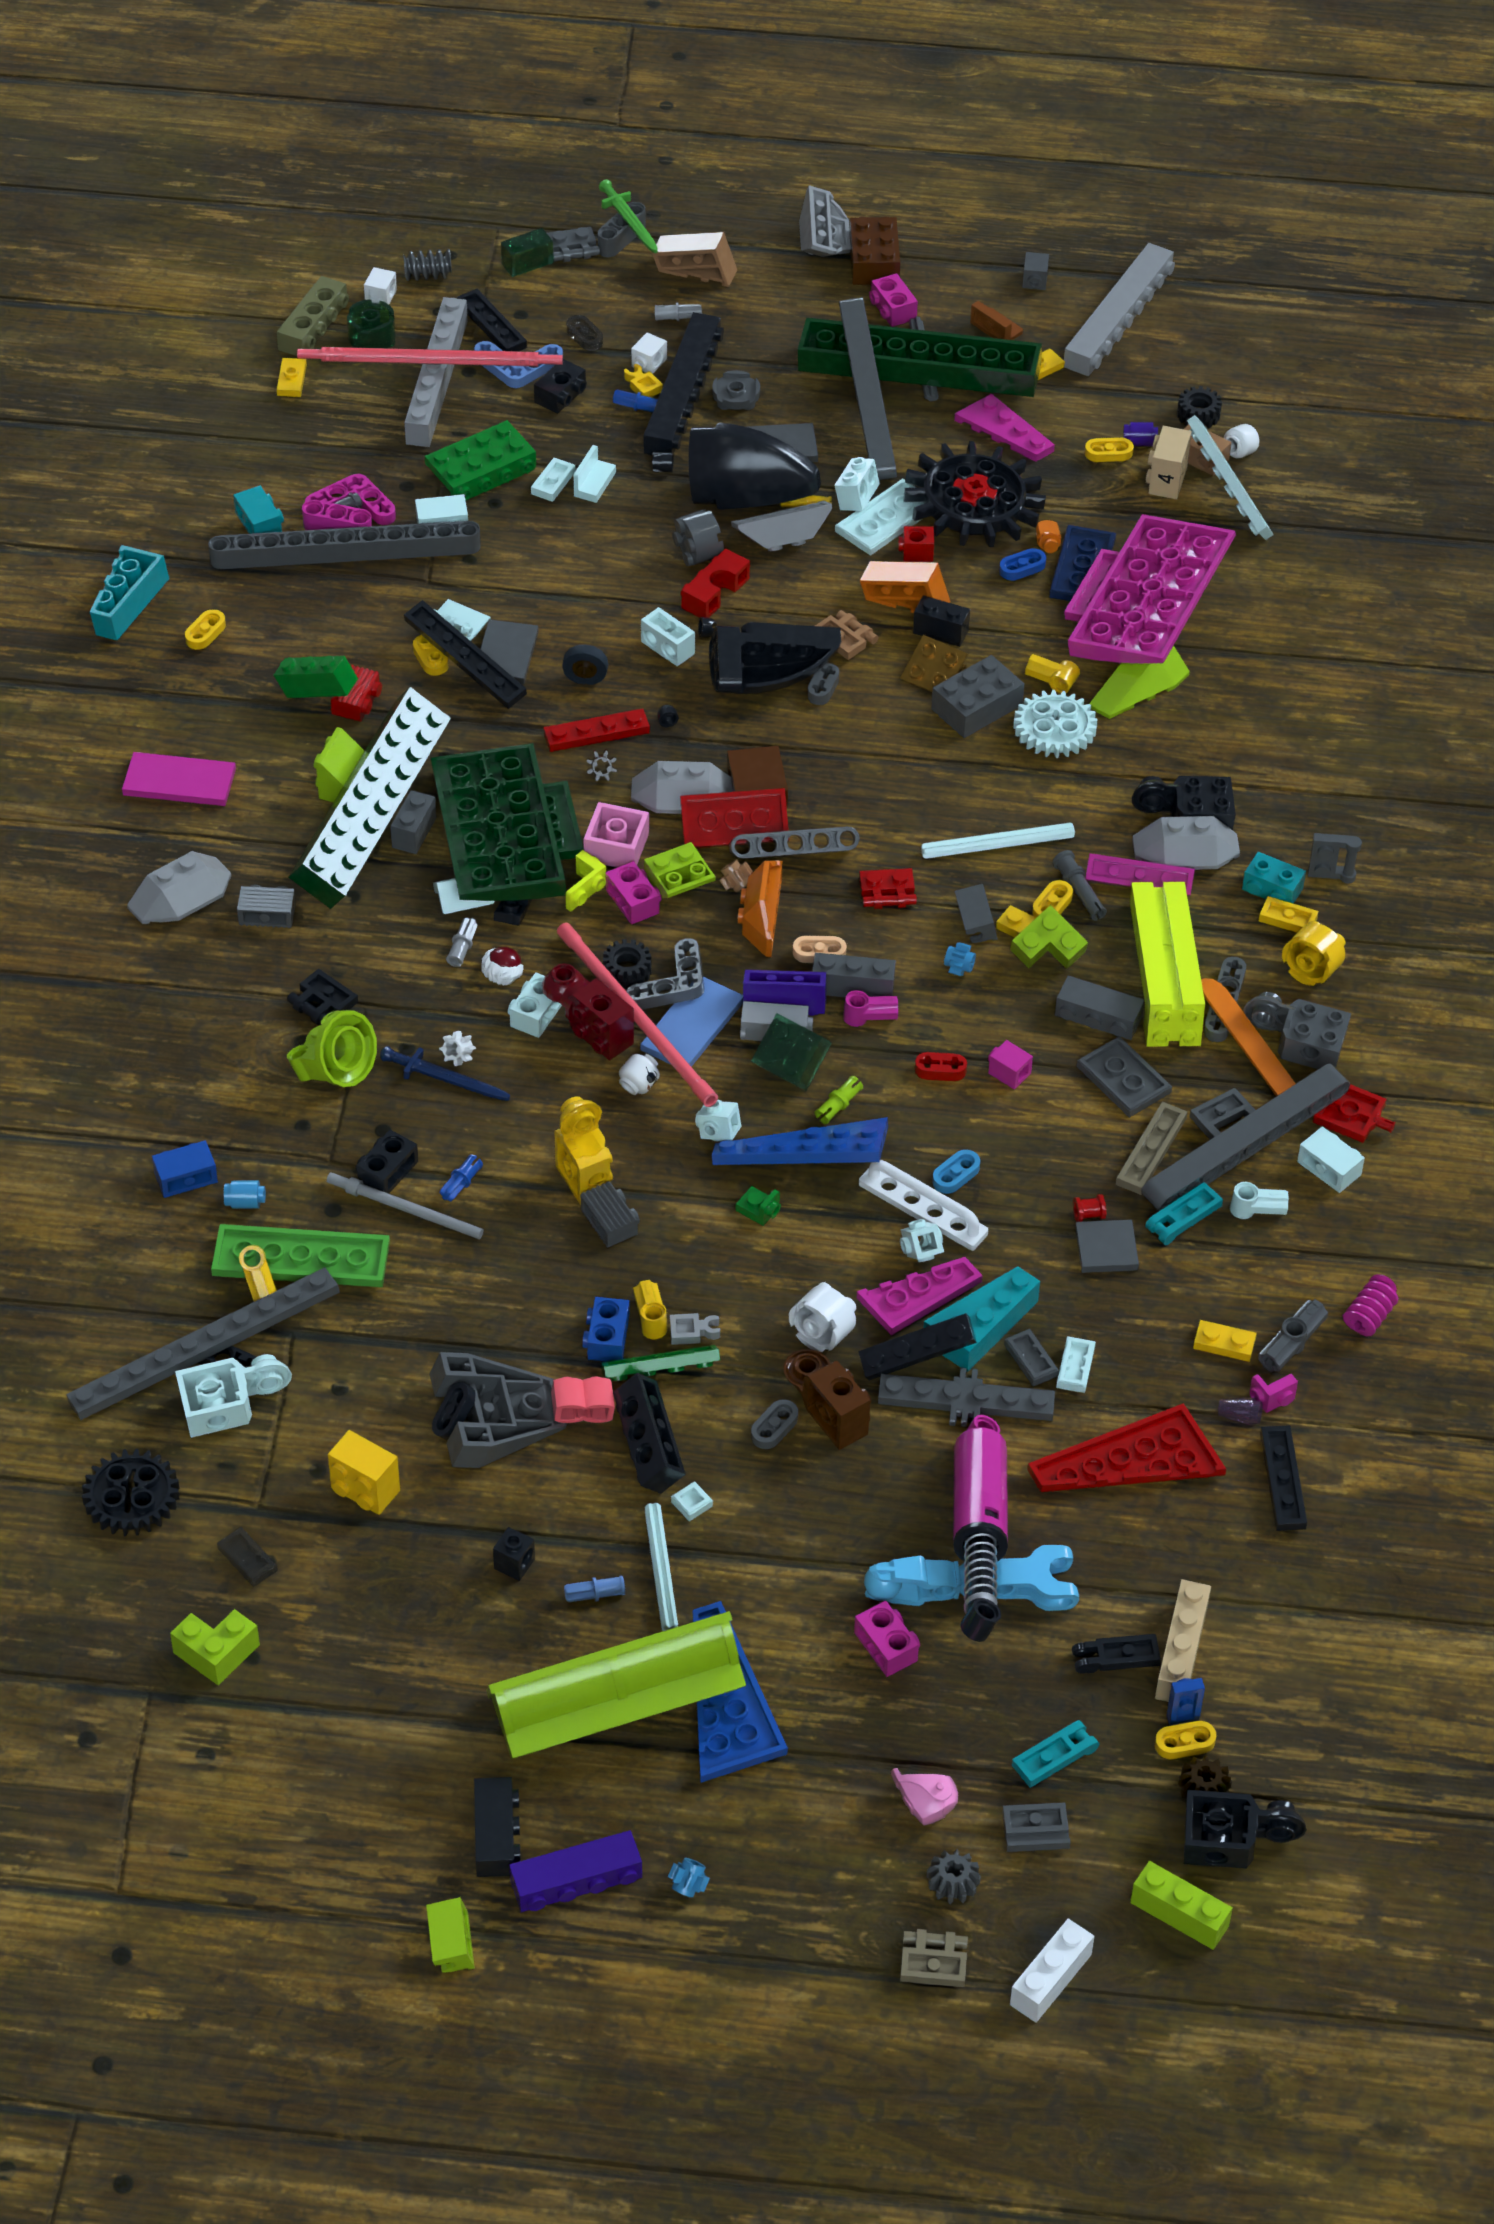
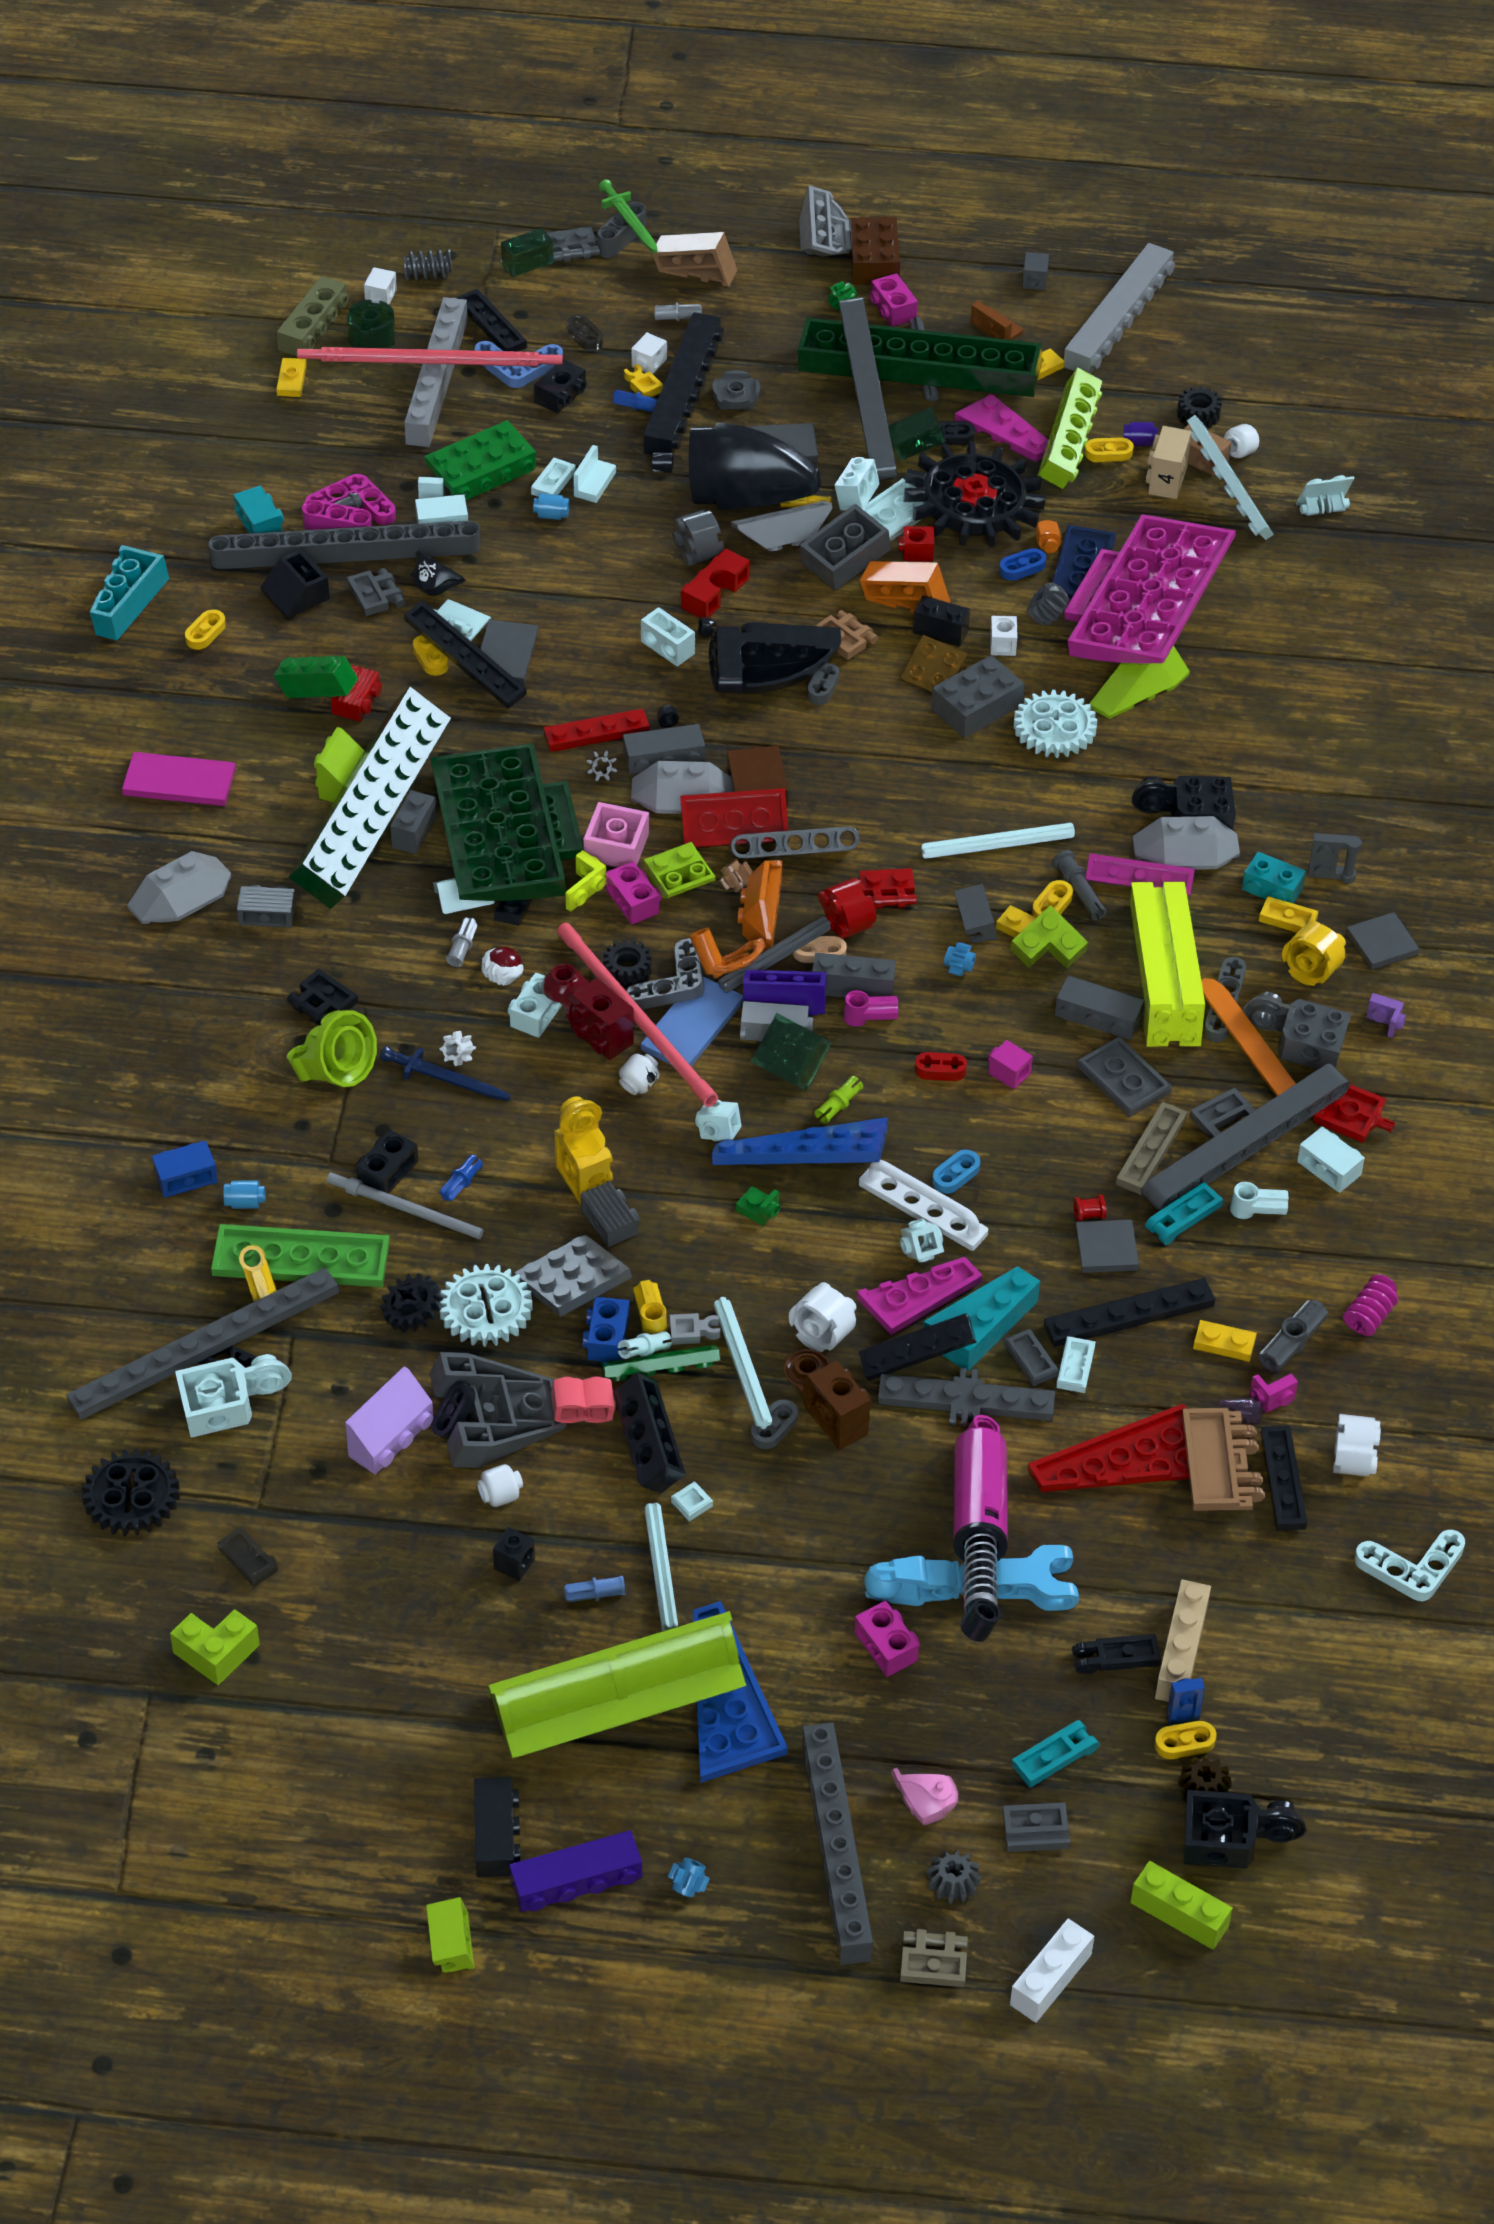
(296, 584): none -> black slope
(364, 1472): yellow brick -> none
(368, 591): none -> dark grey plate
(388, 1422): none -> lavender slope
(411, 1302): none -> black gear
(430, 487): none -> light aqua tile
(433, 576): none -> black hat
(499, 1485): none -> white head
(505, 1298): none -> light aqua gear
(551, 506): none -> dark azure brick
(573, 1275): none -> dark grey plate
(585, 664): black wheel -> none
(644, 1344): none -> light aqua pin
(667, 744): none -> dark grey brick
(711, 958): none -> orange piece
(743, 1363): none -> light aqua axle
(777, 952): none -> dark grey axle
(837, 1844): none -> dark grey brick
(839, 292): none -> green gear
(845, 547): none -> dark grey brick
(848, 908): none -> red brick
(916, 433): none -> clear green brick
(957, 432): none -> black plate
(1003, 635): none -> white brick
(1048, 604): none -> dark grey gear
(1059, 676): yellow piece -> none
(1070, 428): none -> lime brick
(1130, 1312): none -> black plate
(1218, 1460): none -> medium nougat hinge
(1327, 493): none -> light aqua hinge
(1355, 1445): none -> white brick
(1382, 941): none -> dark grey tile
(1386, 1011): none -> medium lavender bracket
(1420, 1573): none -> light aqua beam

